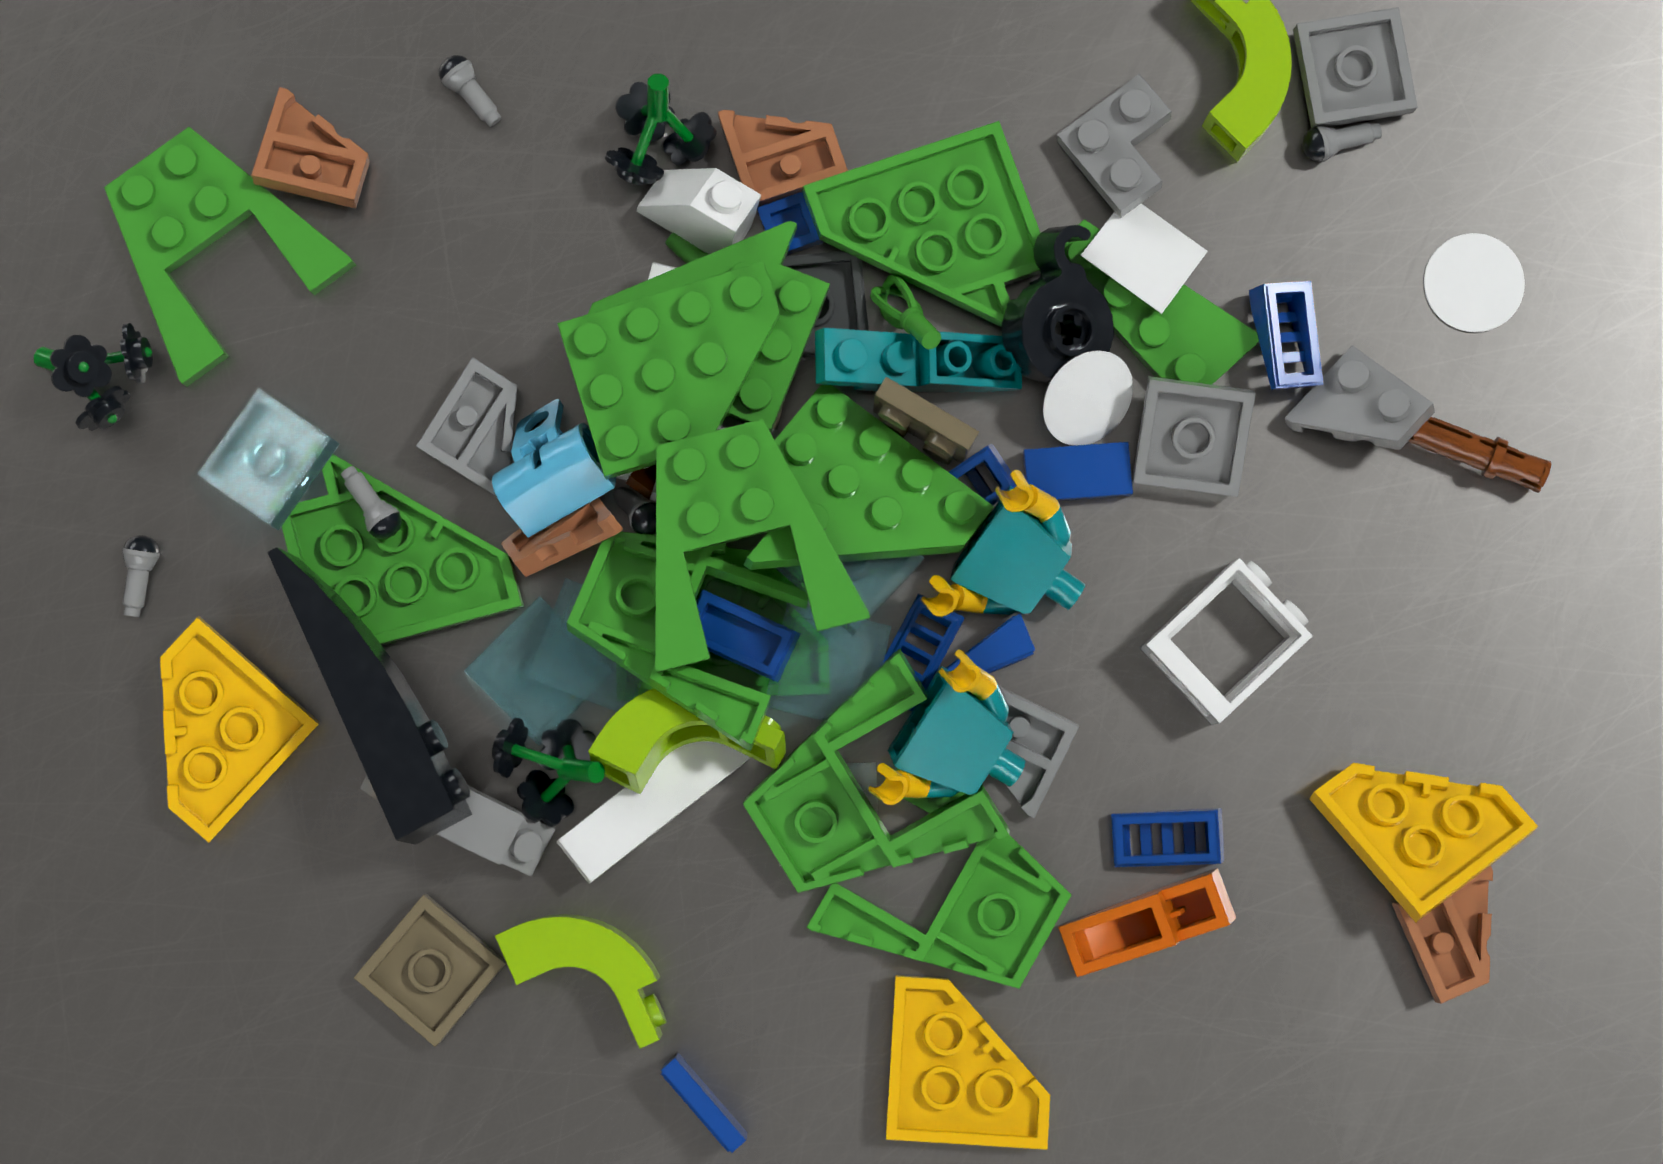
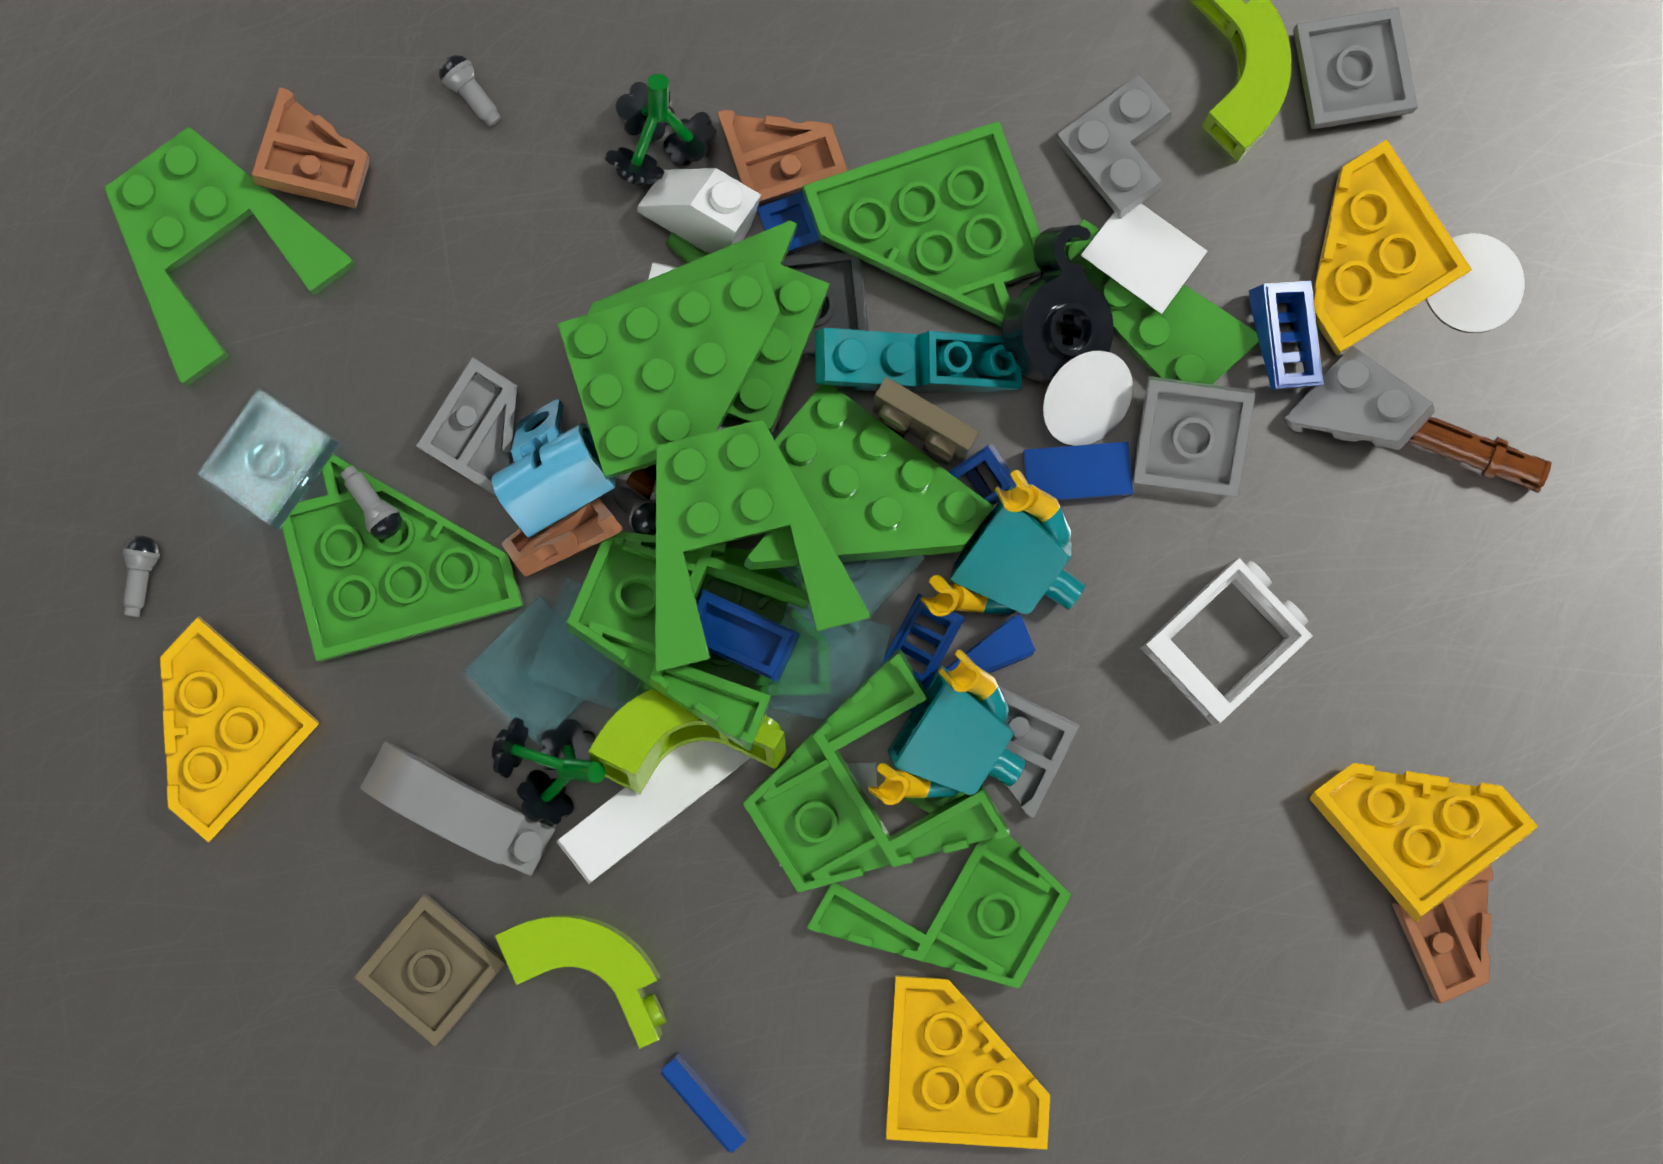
(86, 366): black plant -> none
(380, 711): black slope -> none
(910, 320): bright green piece -> none
(1148, 923): orange slope -> none
(1213, 830): blue slope -> none
(1323, 142): light grey piece -> none
(1379, 250): none -> yellow plate

